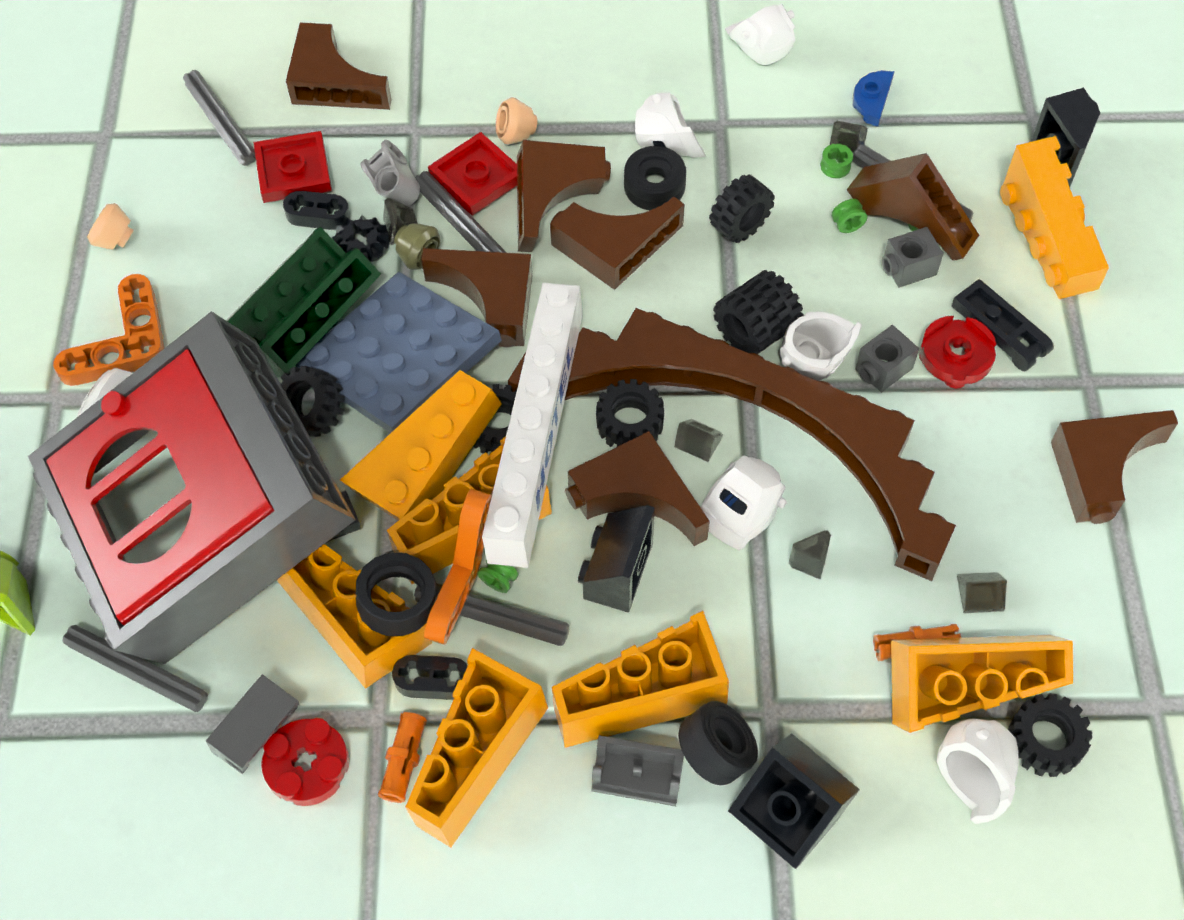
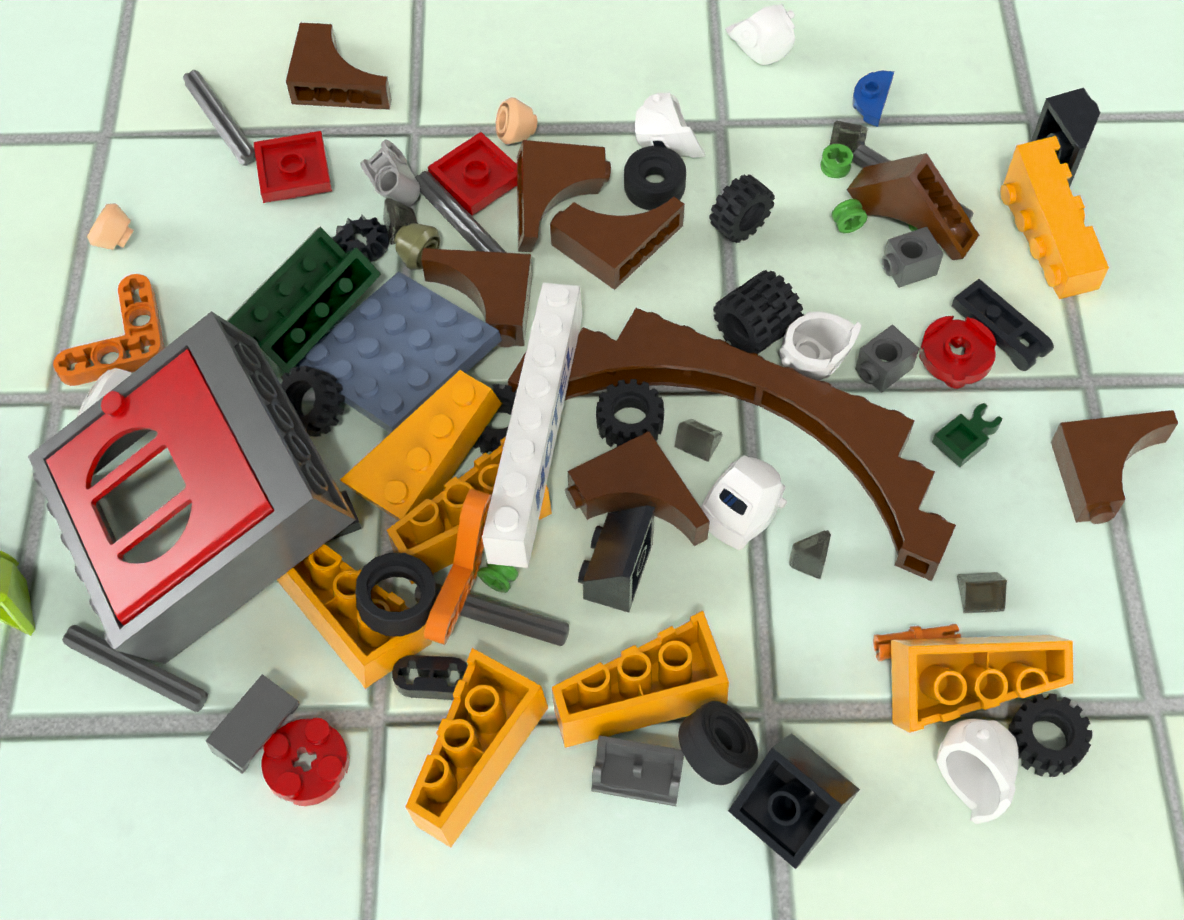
(316, 209): black beam -> none
(402, 757): orange pin -> none
(964, 437): none -> dark green plate

